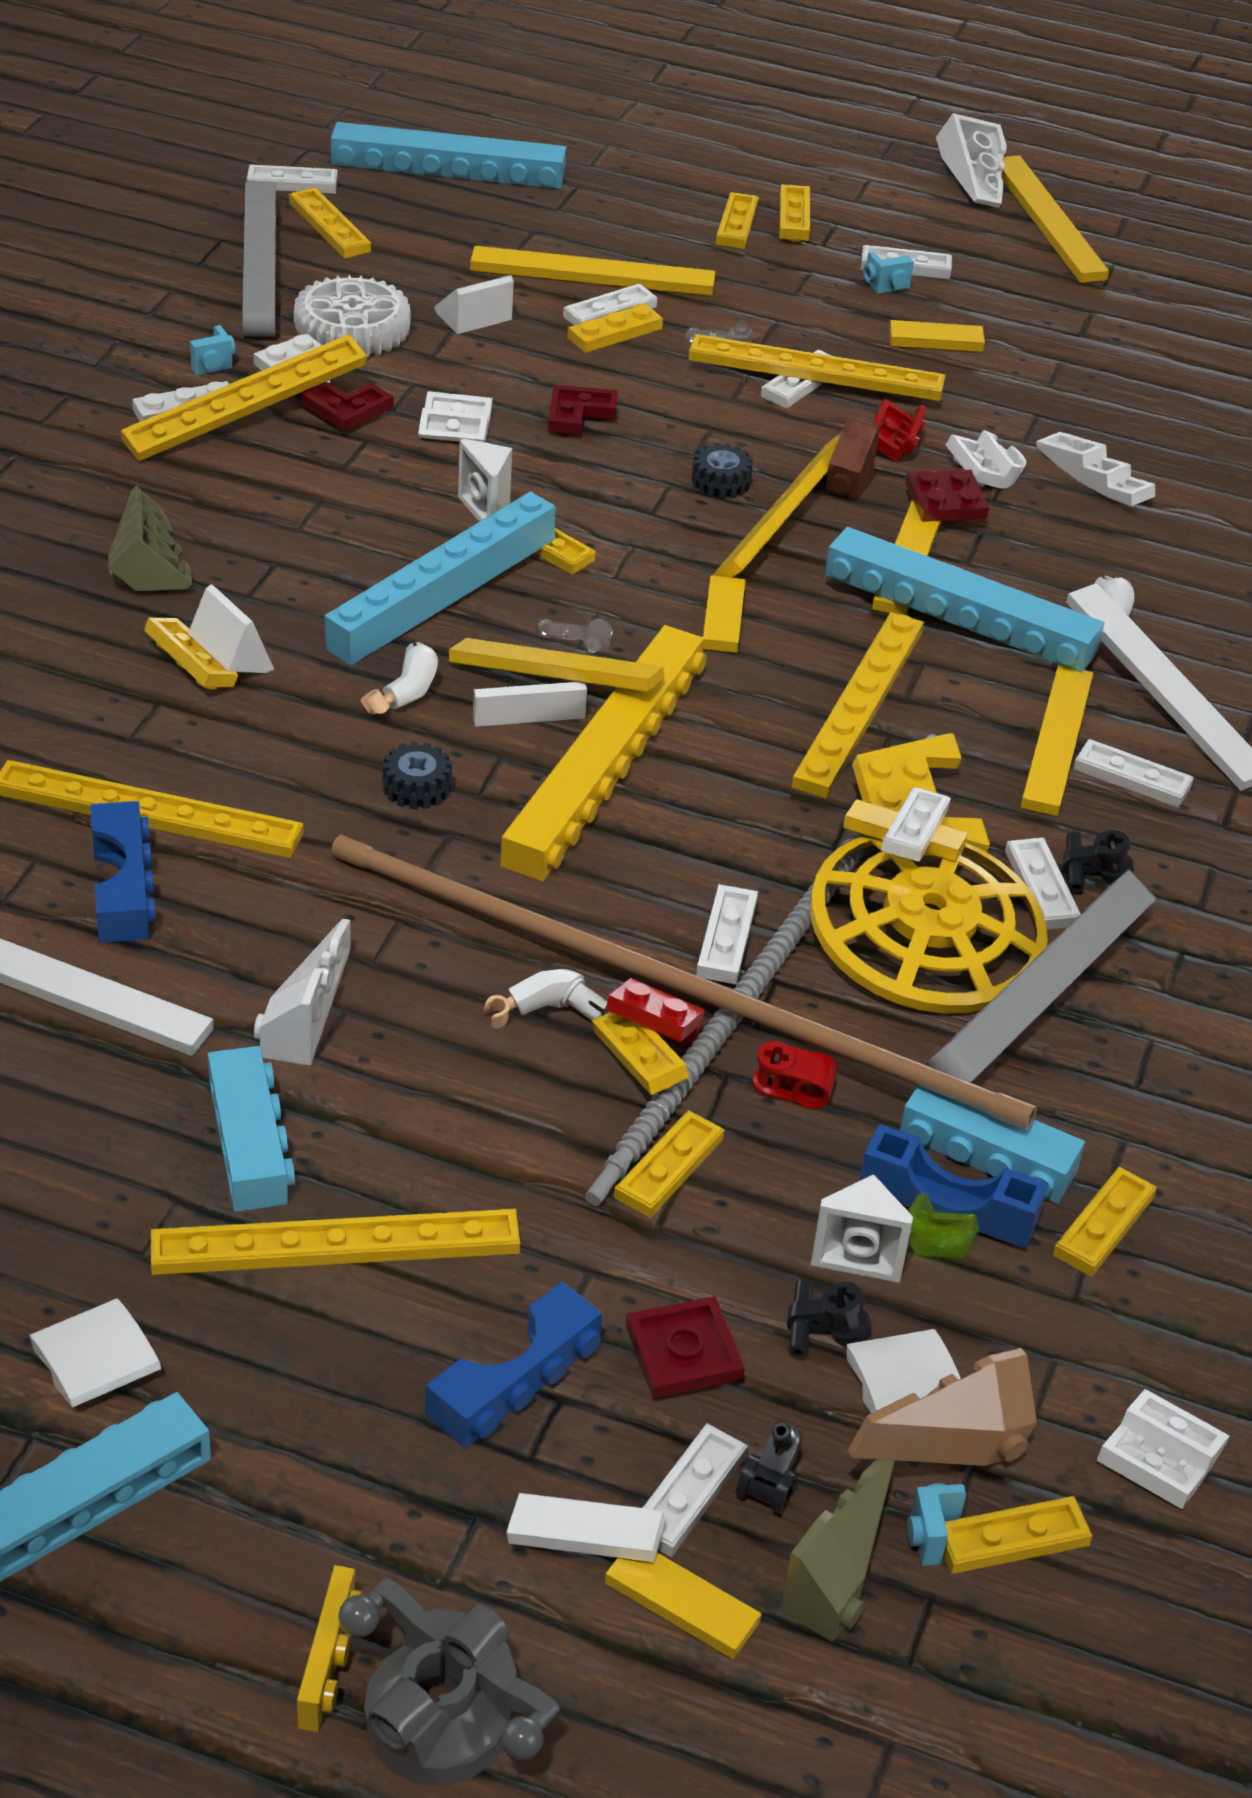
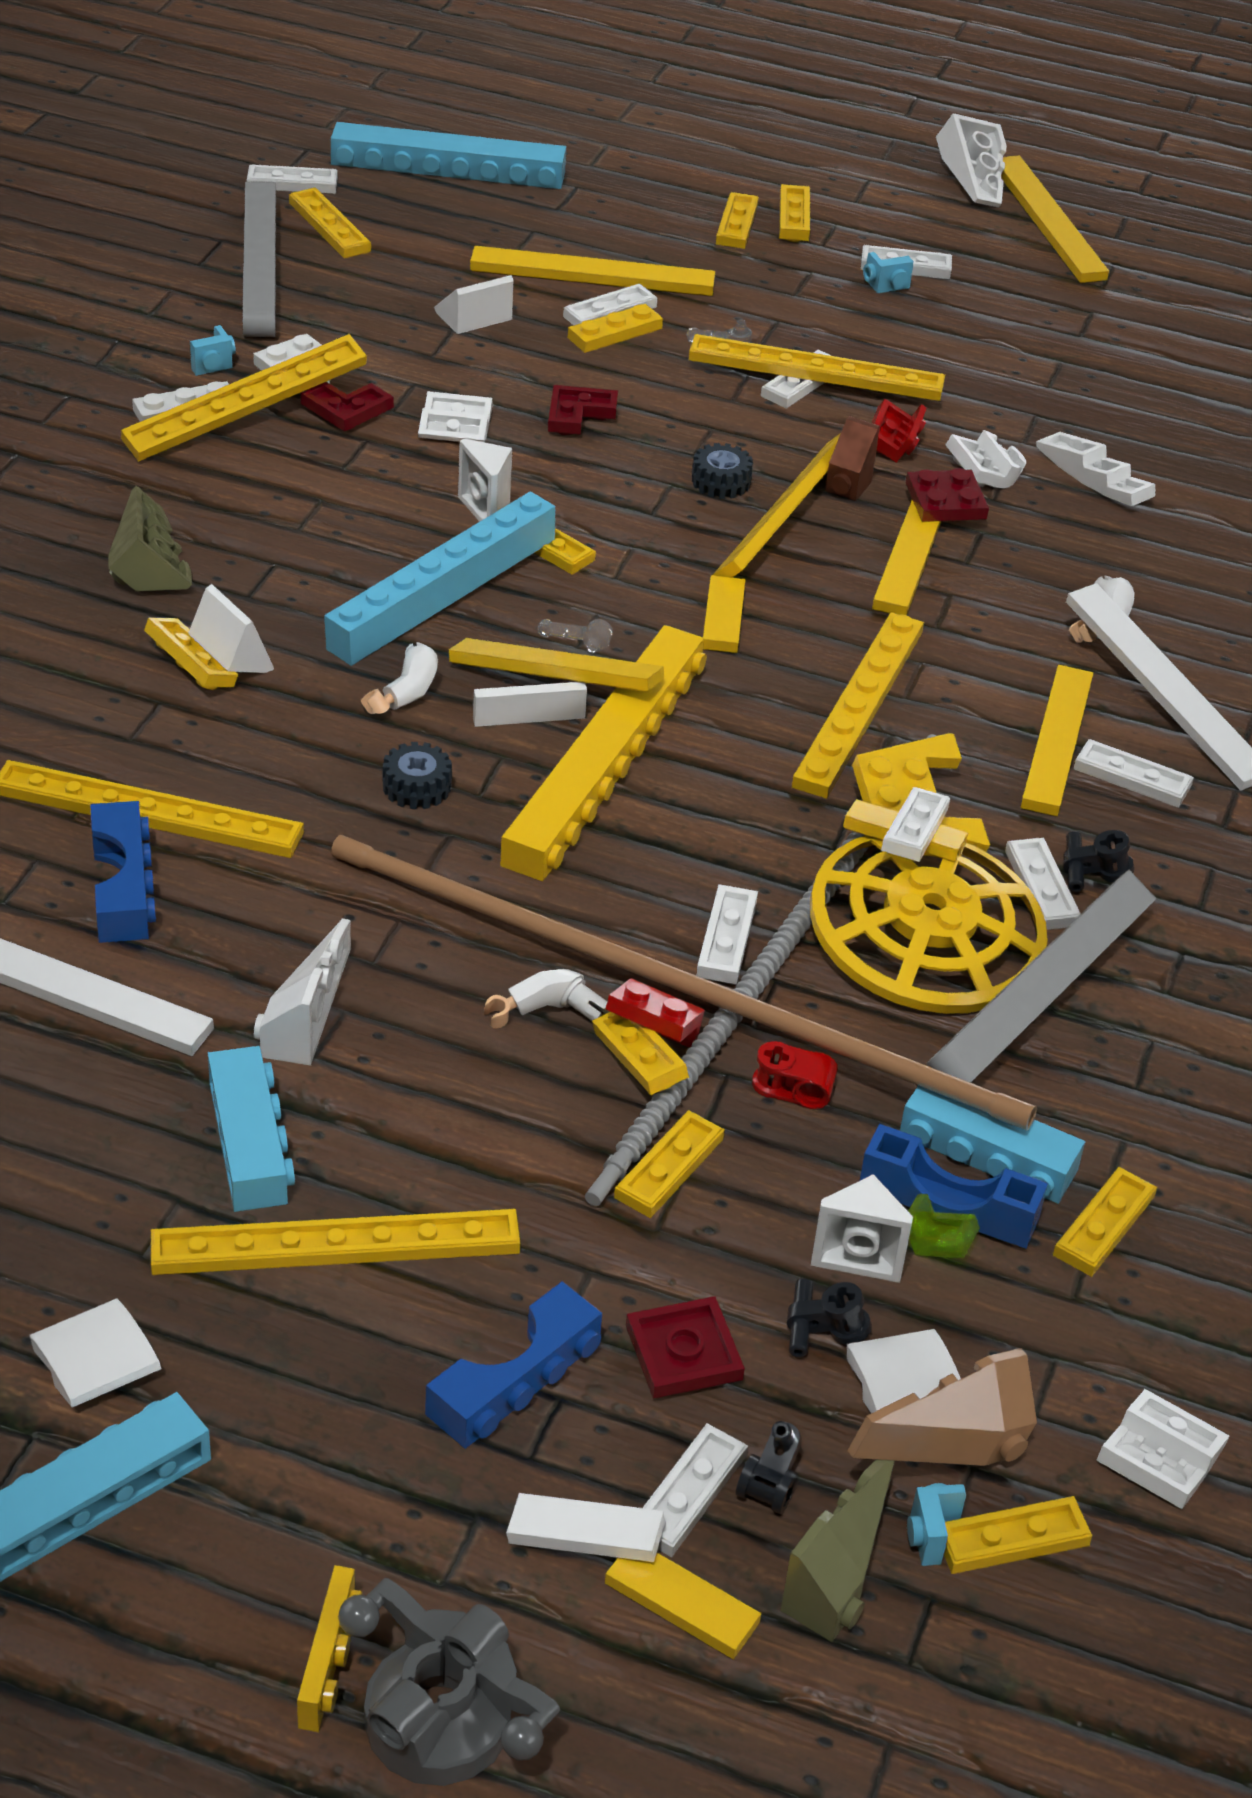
(366, 309): white gear -> none
(936, 336): yellow tile -> none
(964, 599): medium azure brick -> none

